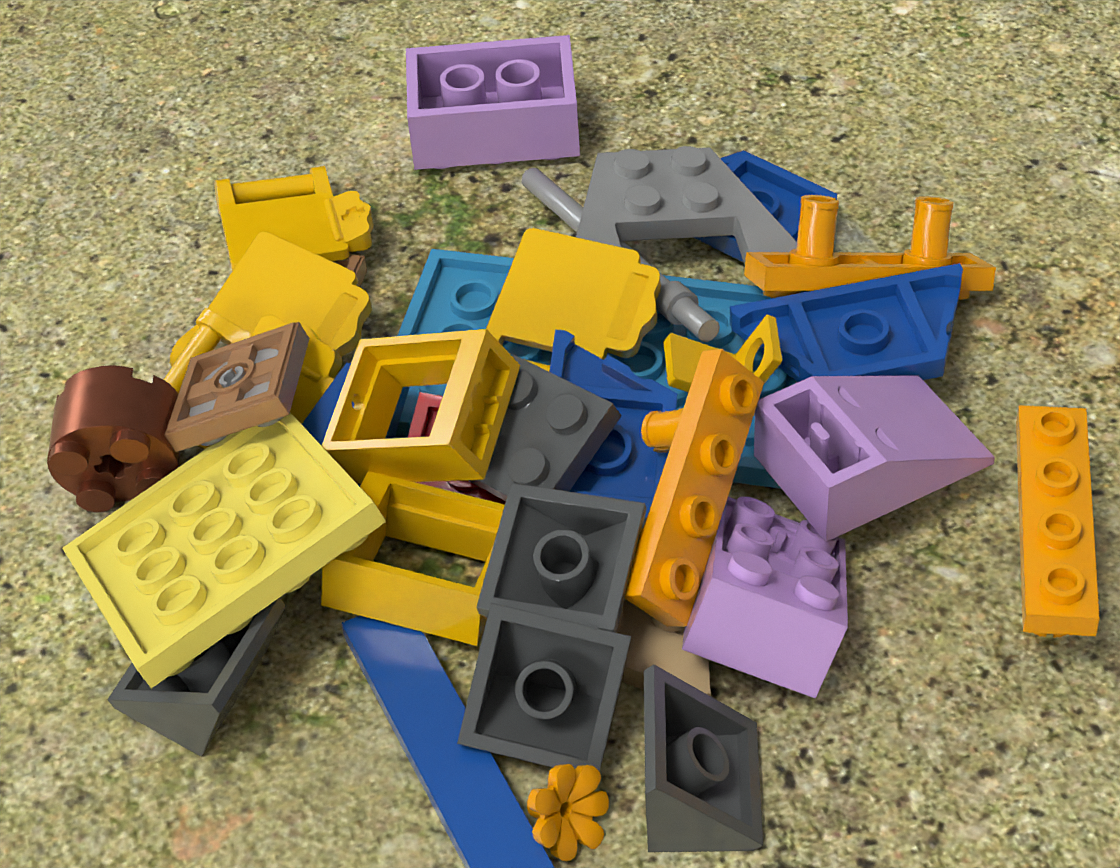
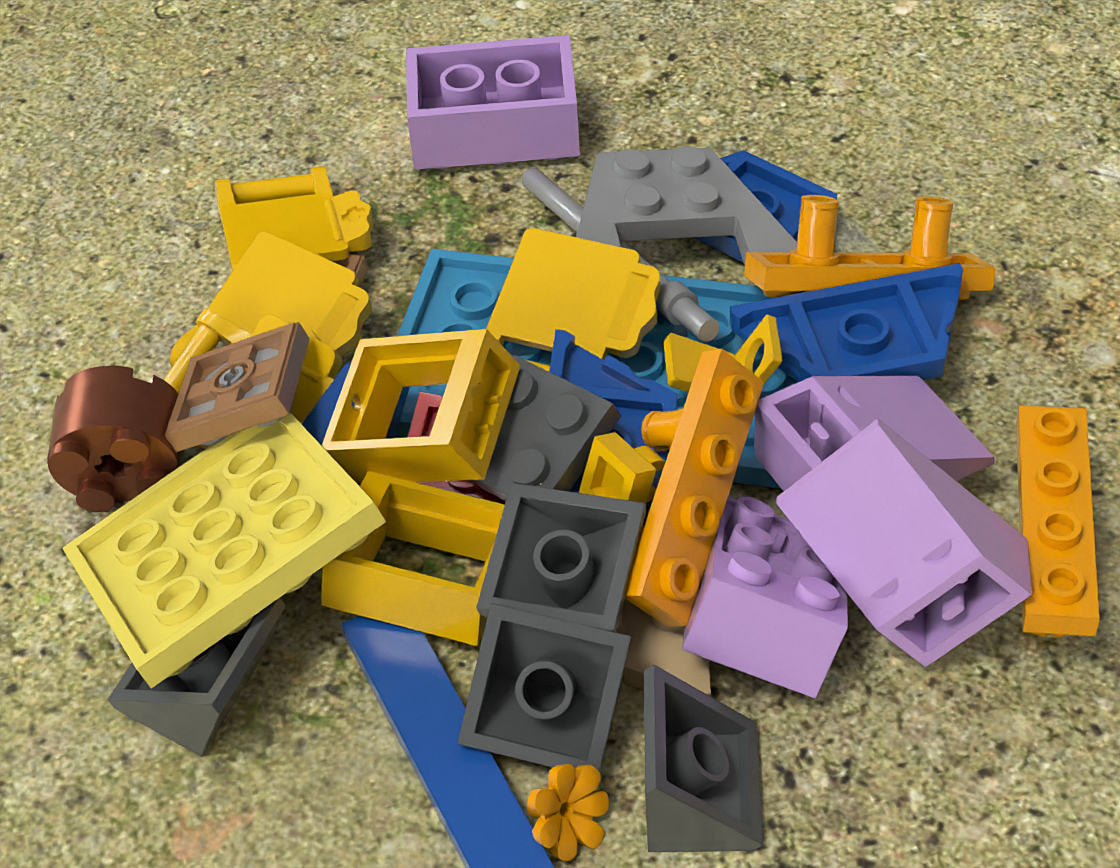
(620, 470): none -> yellow tile
(909, 543): none -> lavender slope

